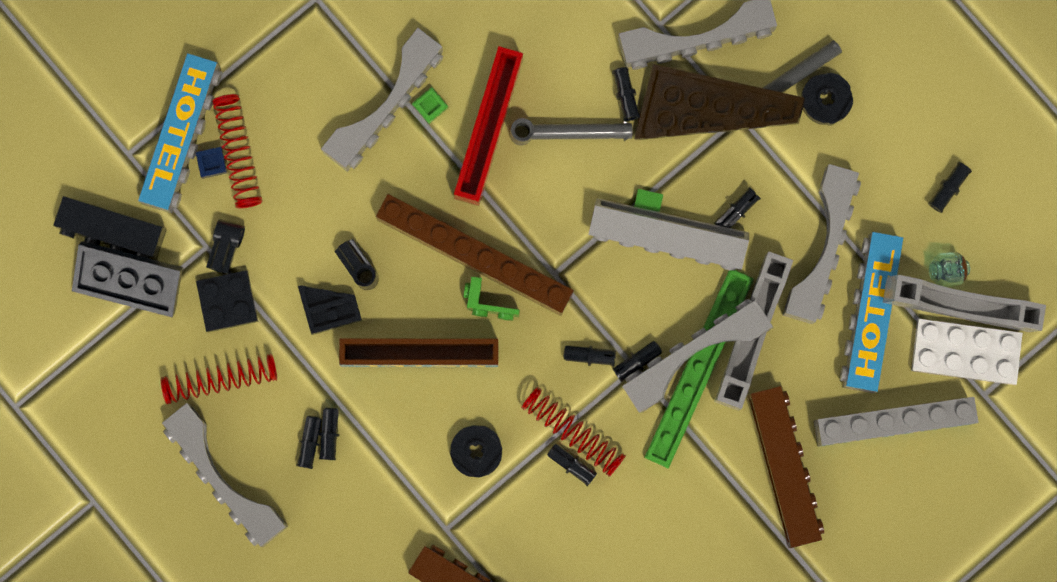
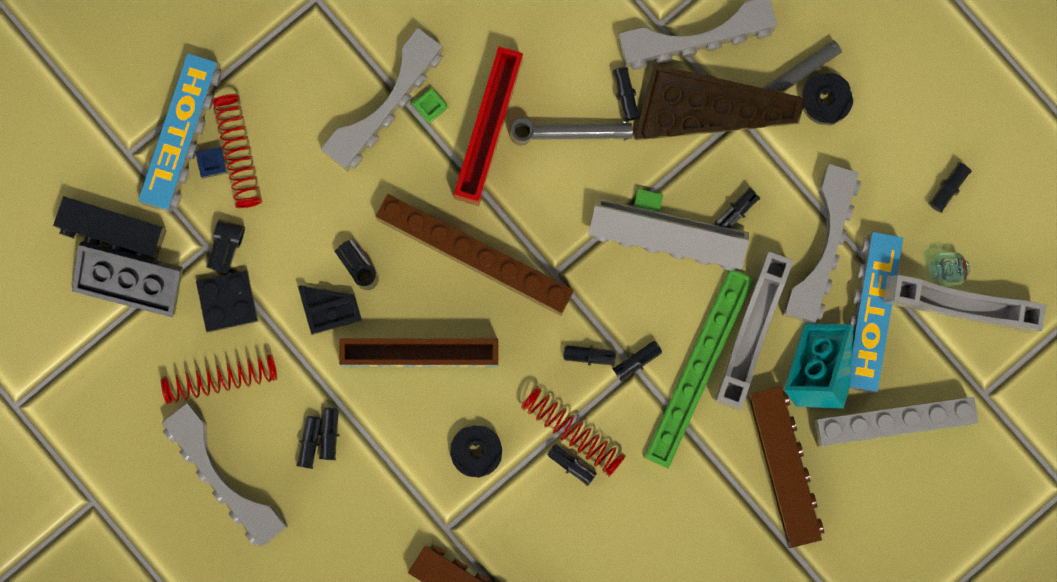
(472, 292): bright green bracket -> none
(650, 386): light grey arch -> none
(821, 366): none -> teal slope
(966, 352): white plate -> none

